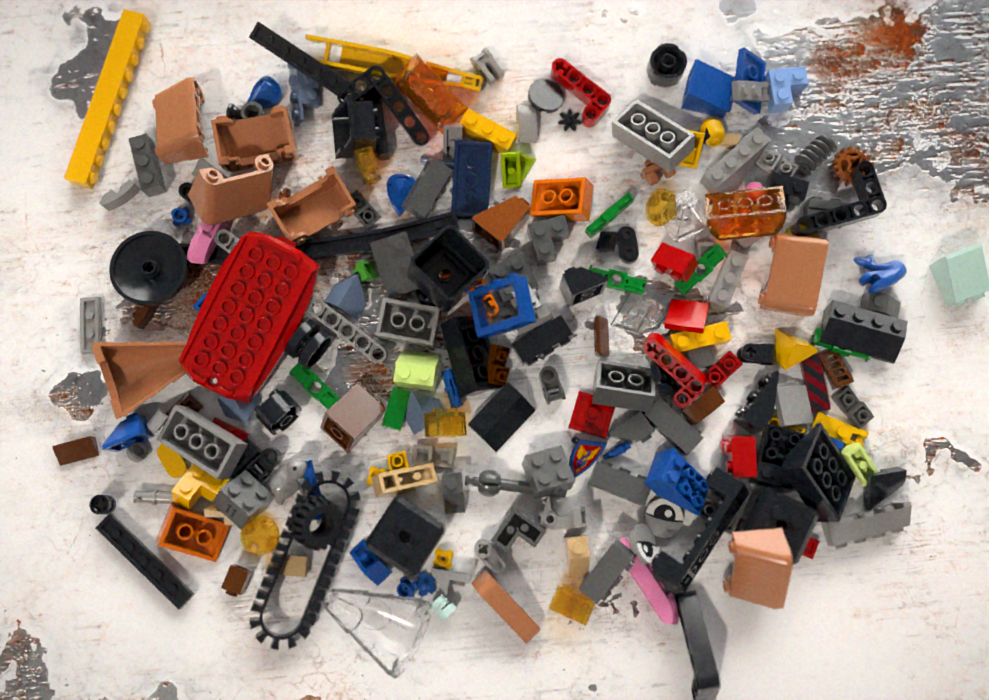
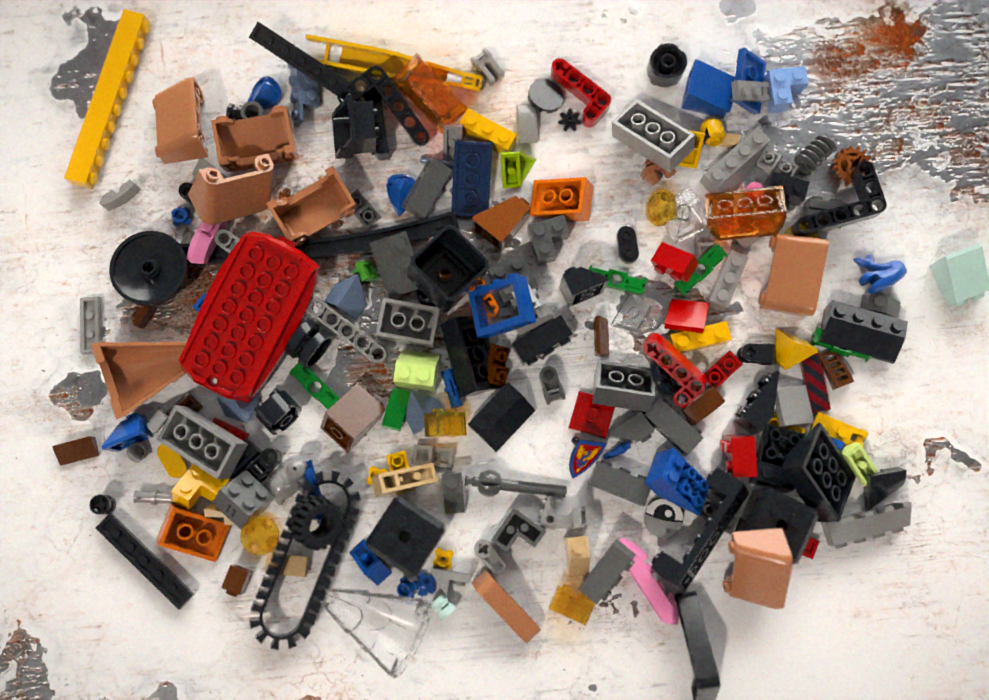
(147, 165): dark grey brick -> none
(367, 165): clear yellow brick -> none
(548, 472): dark grey brick -> none
(607, 241): black plate -> none
(609, 215): green piece -> none
(643, 543): light grey tile -> none
(700, 357): dark grey brick -> none
(853, 409): dark grey slope -> none

